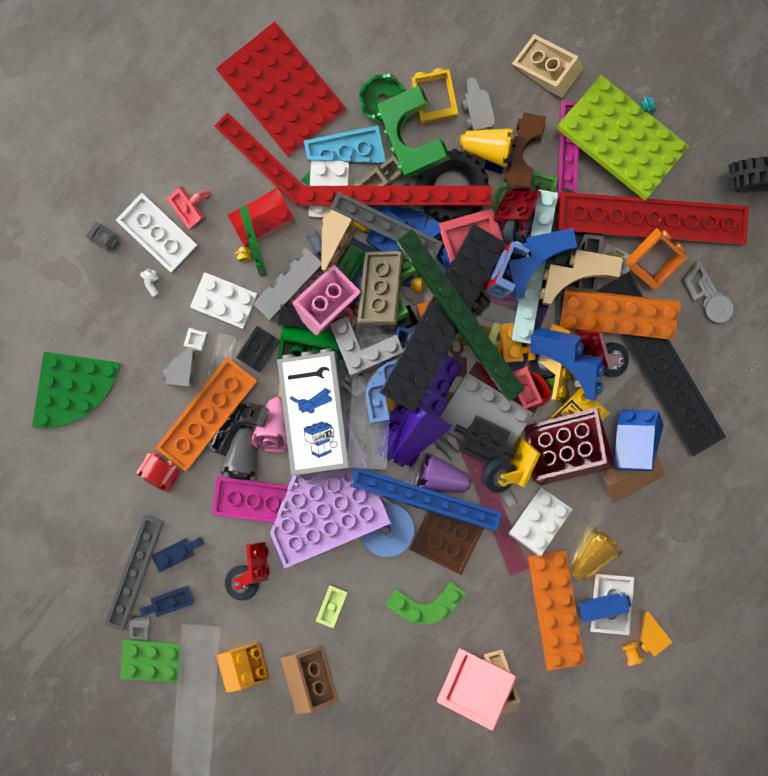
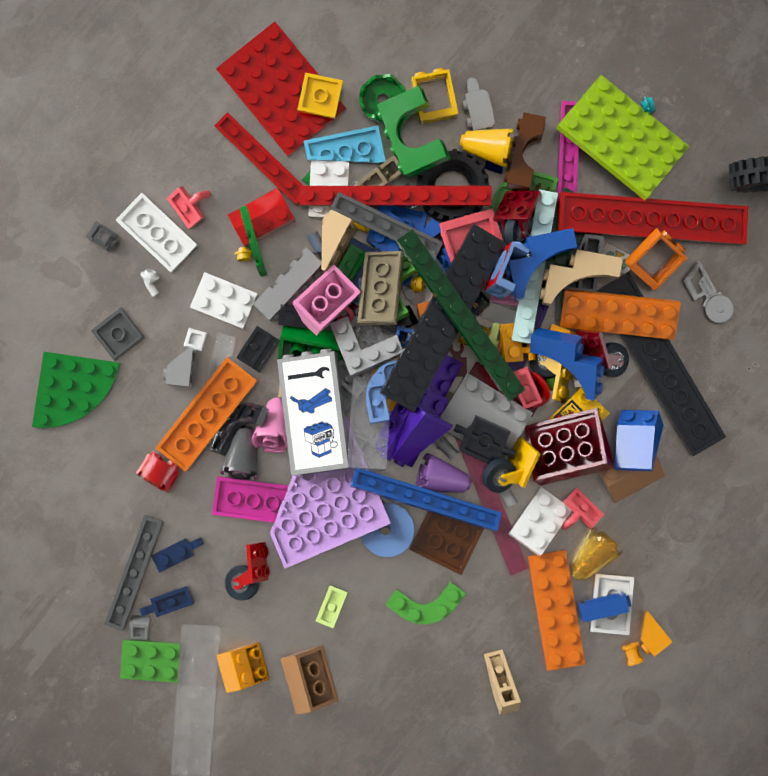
(117, 334): none -> dark grey tile
(320, 95): none -> yellow plate
(415, 471): clear tile -> none
(477, 689): piece -> none
(549, 65): tan slope -> none
(582, 509): none -> coral plate

